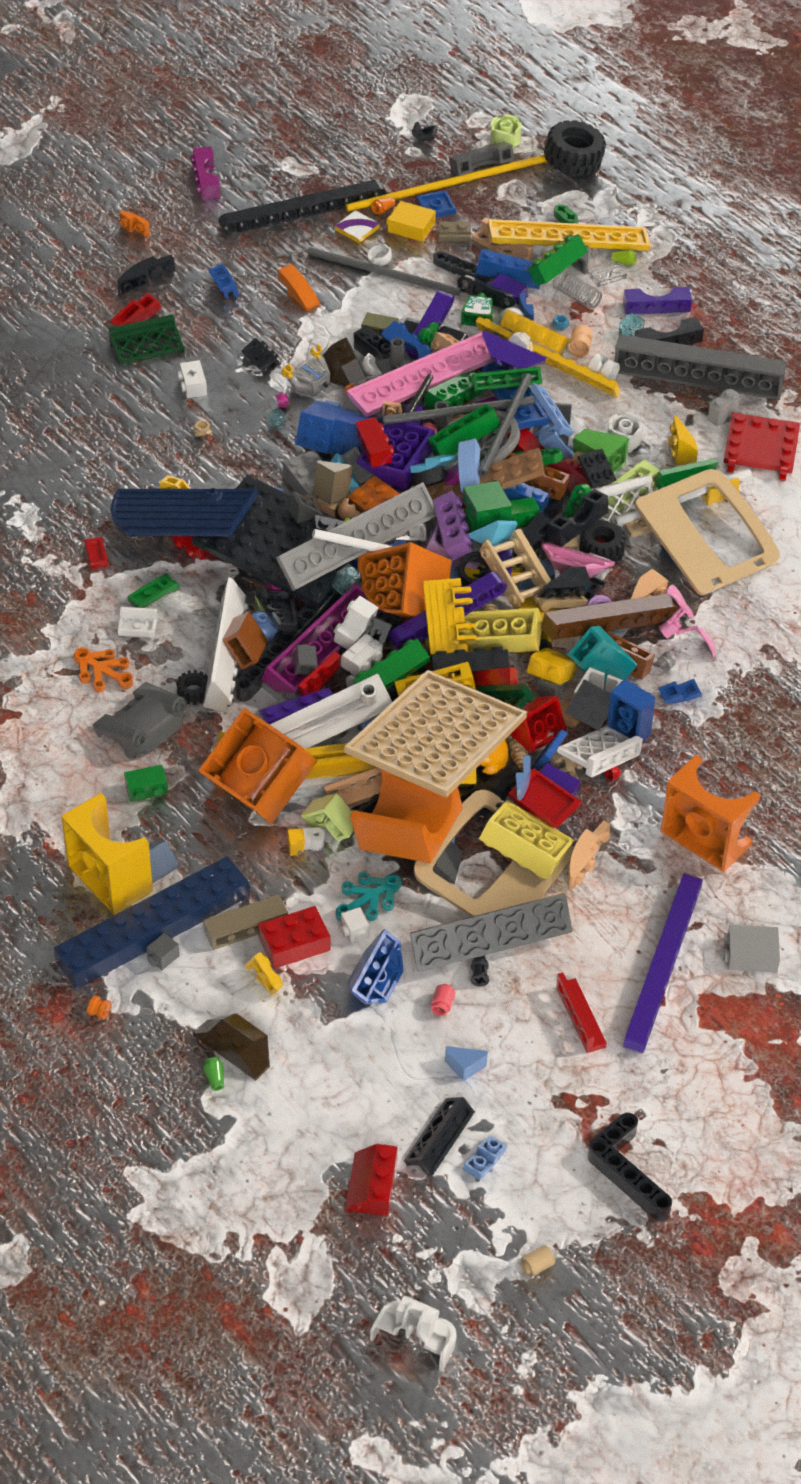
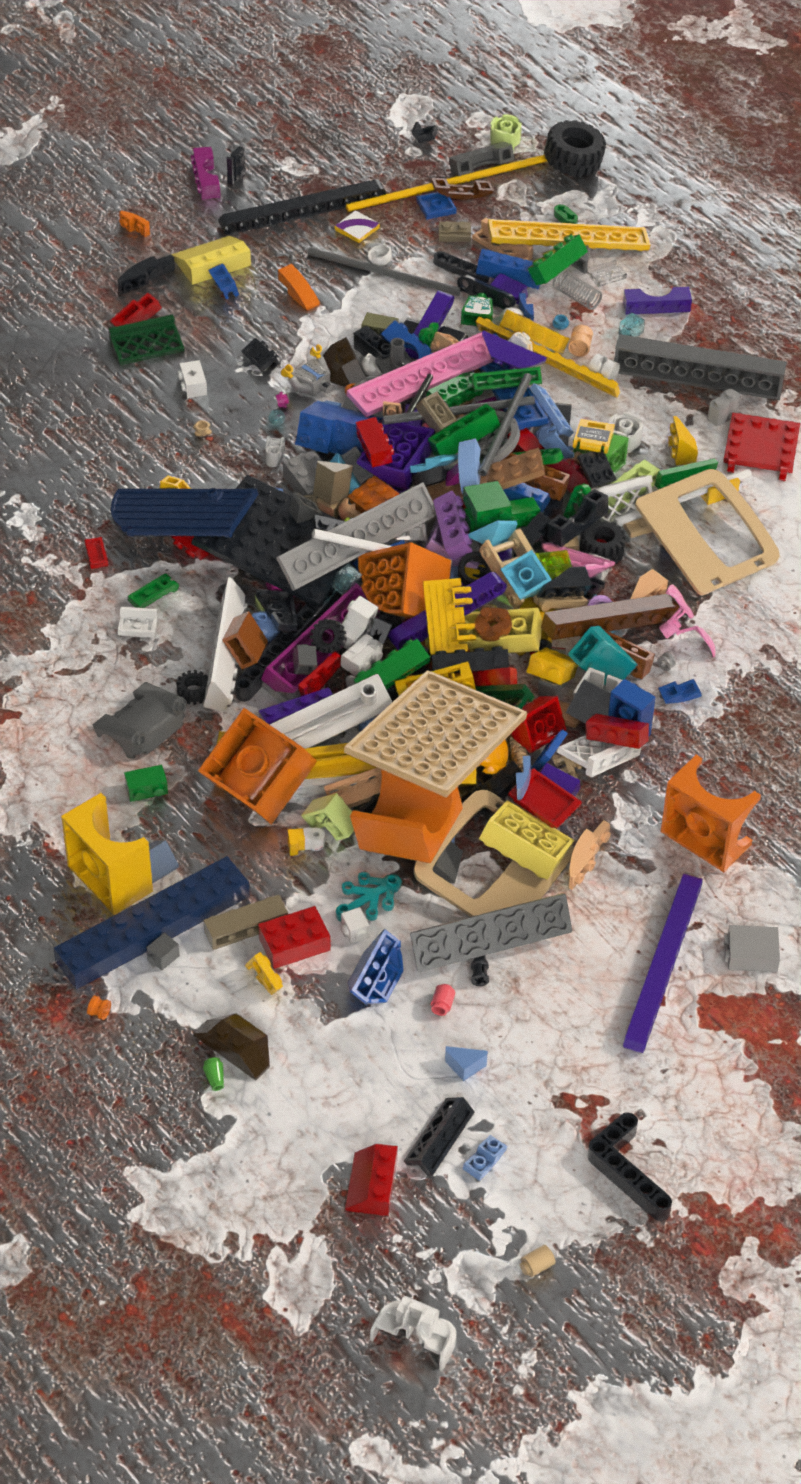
(84, 656): orange plant -> none
(199, 259): none -> light yellow slope
(236, 165): none -> black plate
(274, 451): none -> white piece
(338, 636): none -> black tyre
(380, 206): orange cone -> none
(411, 221): yellow brick -> none
(435, 412): none -> dark tan slope
(455, 191): none -> reddish brown slope
(493, 615): none -> dark orange plate
(526, 575): none -> medium azure slope
(554, 562): none -> clear neon green wing
(580, 1014): red fence -> none
(593, 435): none -> yellow container
(613, 773): red hinge -> none
(617, 731): none -> red brick
(625, 257): lime cone -> none
(688, 333): black arch -> none

